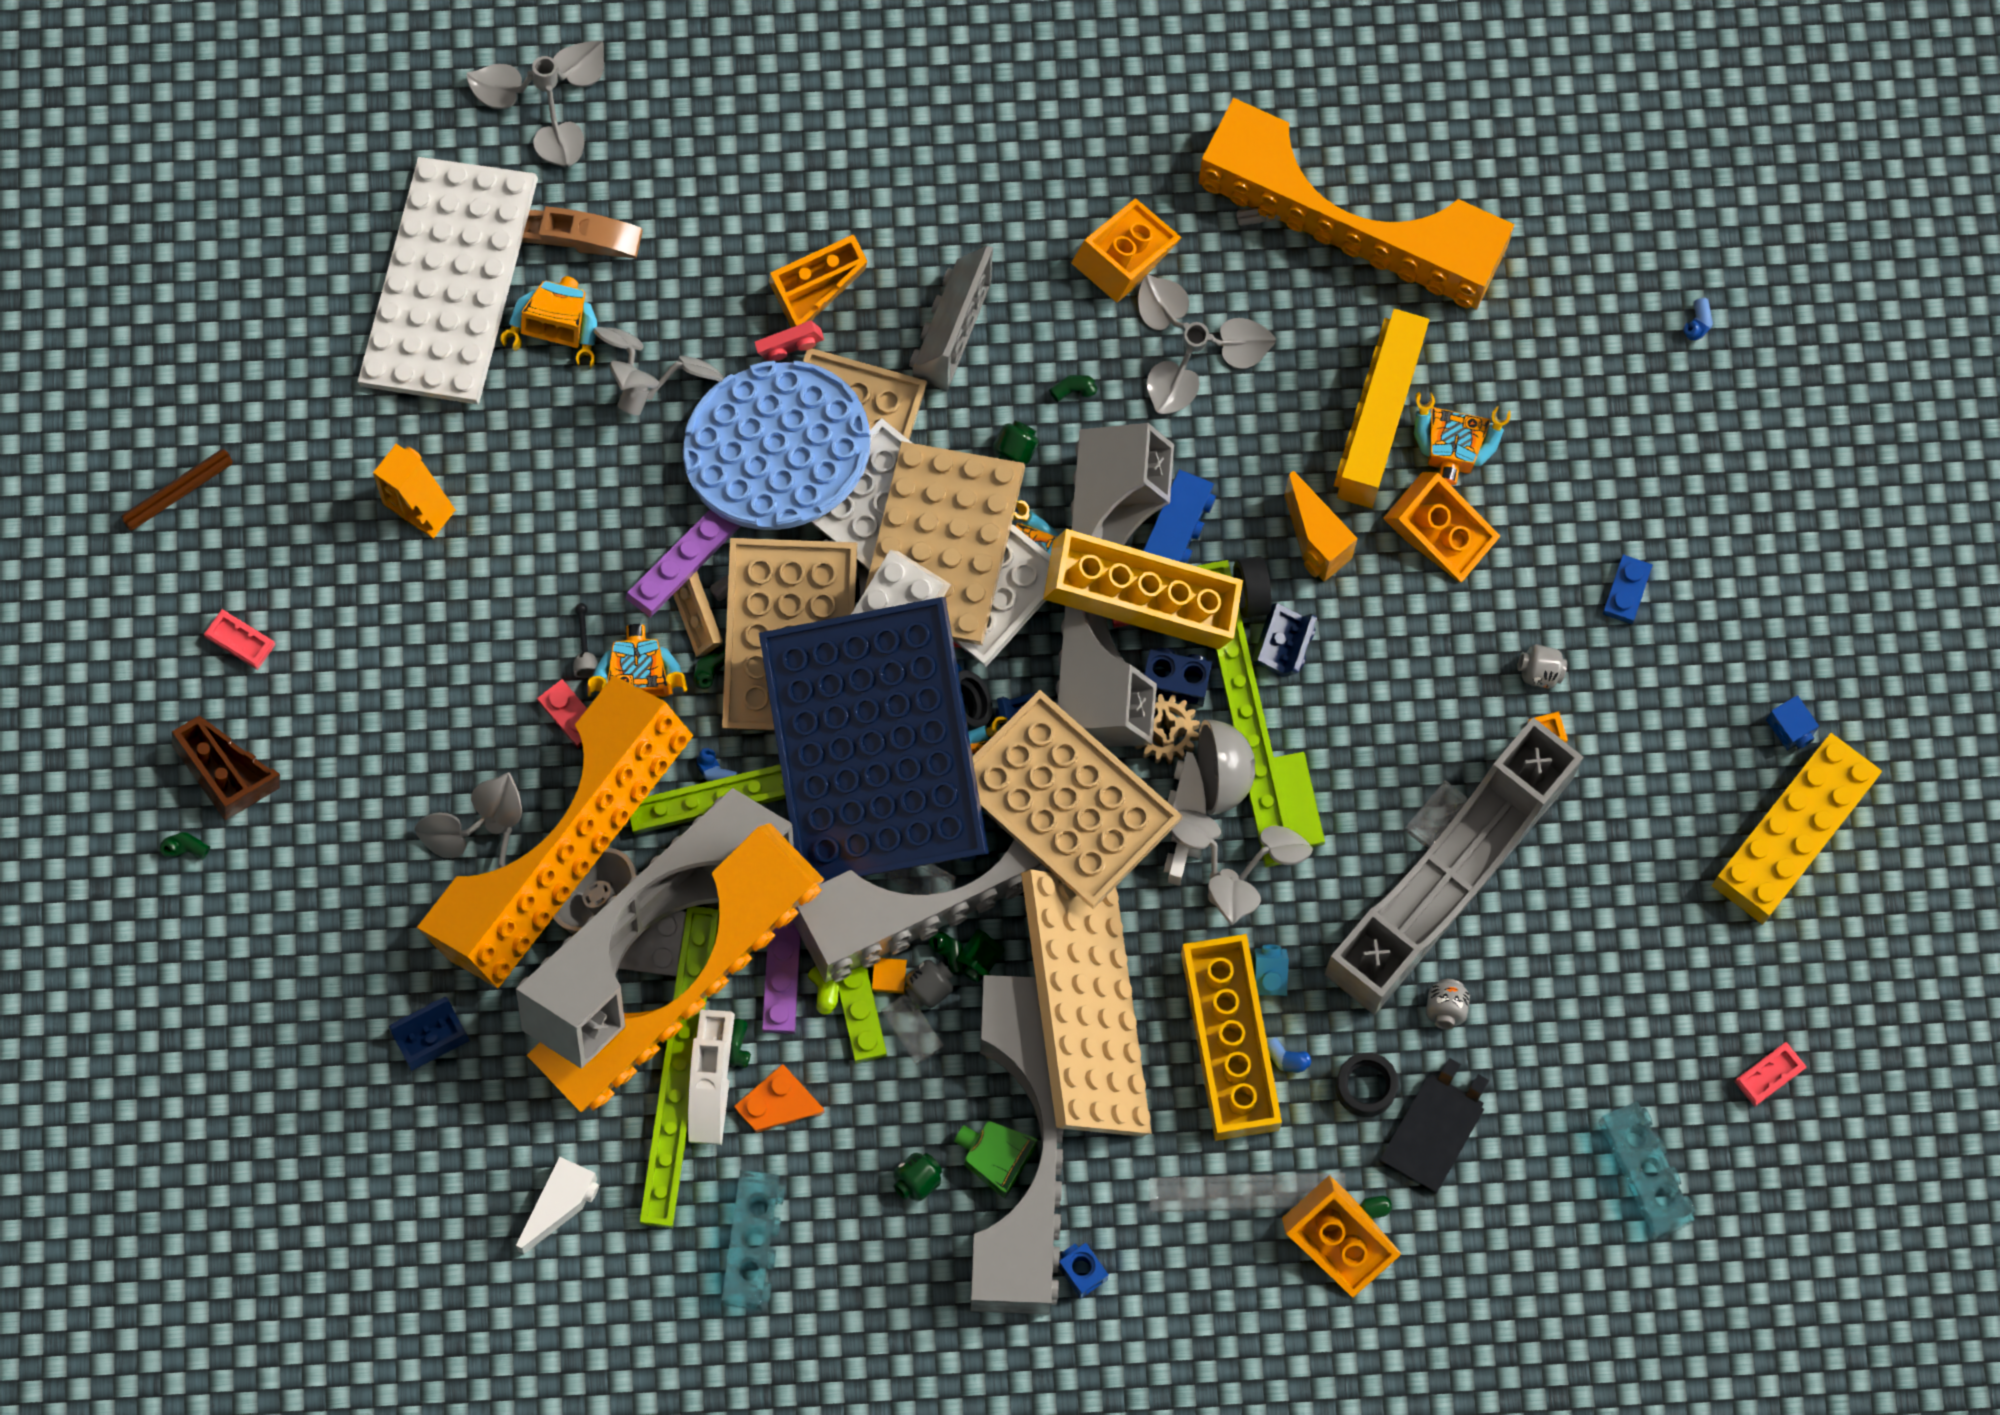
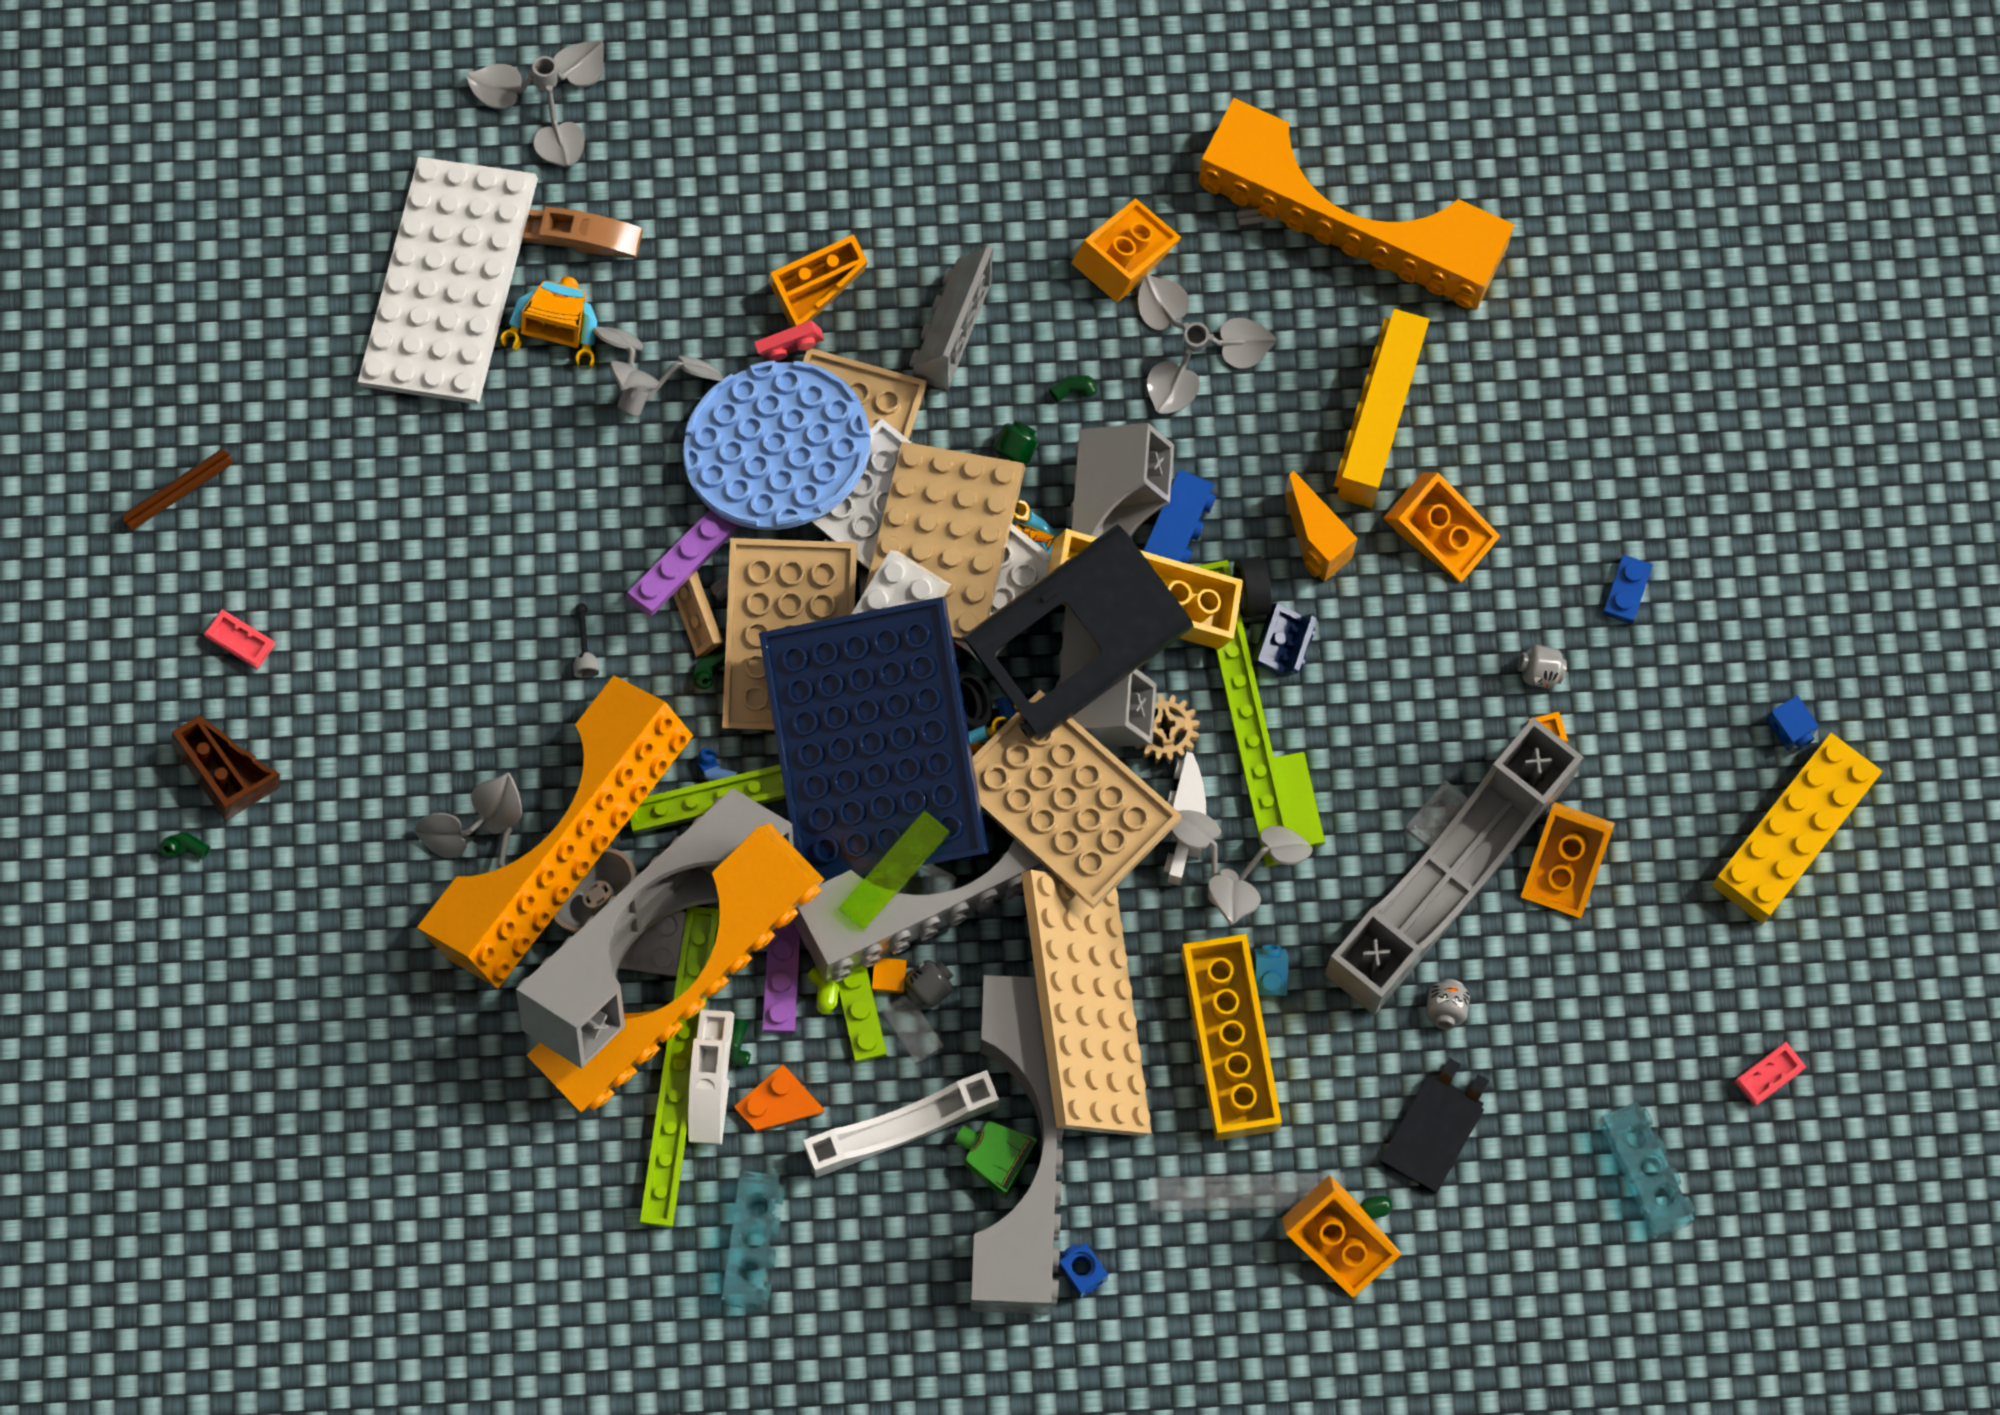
(412, 491): light orange wedge -> none
(428, 1033): dark blue bracket -> none
(560, 1200): white slope -> none
(564, 709): coral plate -> none
(640, 664): torso -> none
(874, 1136): none -> white arch
(894, 870): none -> clear neon green tile
(917, 1177): dark green head -> none
(948, 948): dark green arm -> none
(979, 956): dark green bracket -> none
(1118, 604): none -> black piece
(1175, 682): dark blue brick -> none
(1224, 765): light grey piece -> none
(1288, 1060): arm -> none
(1366, 1109): black tyre -> none
(1456, 439): torso -> none
(1567, 860): none -> light orange slope
(1701, 323): arm -> none

